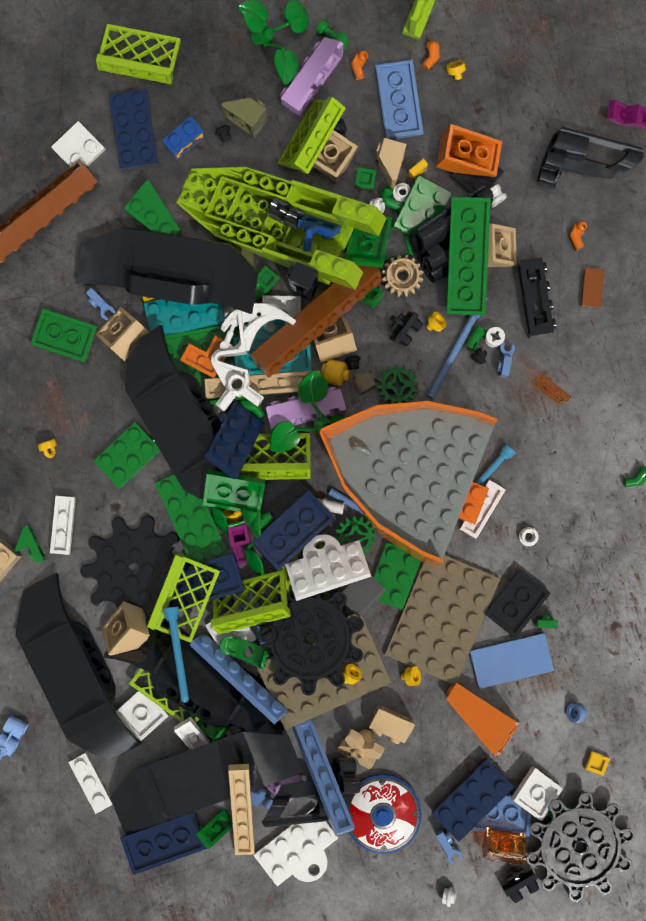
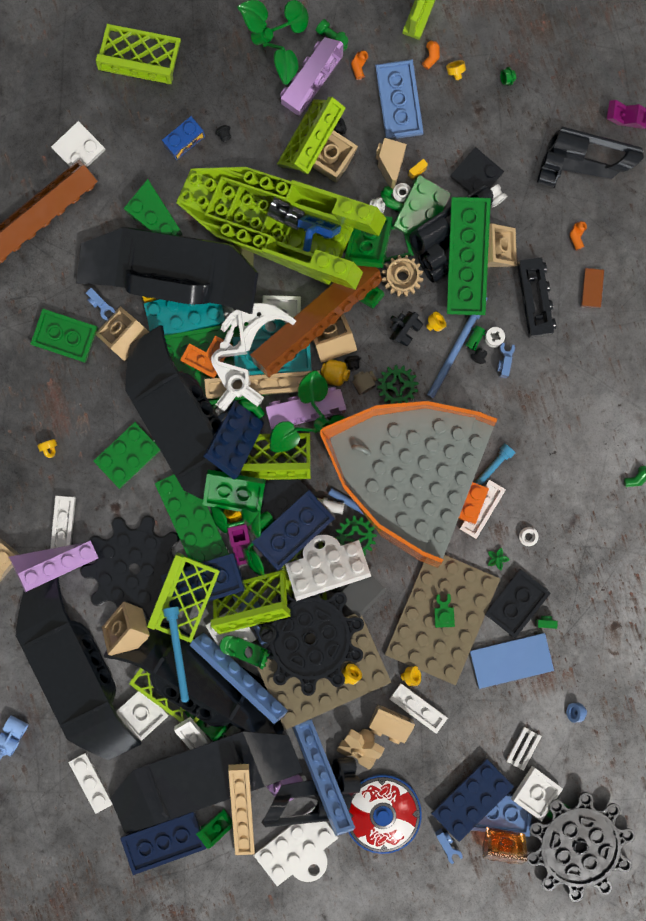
(29, 540): green slope -> none
(45, 565): none -> lavender wedge
(133, 129): dark blue plate -> none
(246, 114): olive slope -> none
(258, 796): medium blue plate -> none
(265, 281): green plate -> none
(303, 281): black brick -> none
(365, 178): green plate -> none
(396, 574): green plate -> none
(418, 708): none -> white plate
(444, 615): none -> green plate
(449, 897): white plate -> none
(468, 152): orange slope -> none
(485, 720): orange slope -> none
(497, 558): none -> green plant
(507, 76): none -> green plate
(512, 887): black hips -> none
(525, 761): none -> white tile
(550, 389): clear orange tile -> none
(597, 763): yellow tile -> none

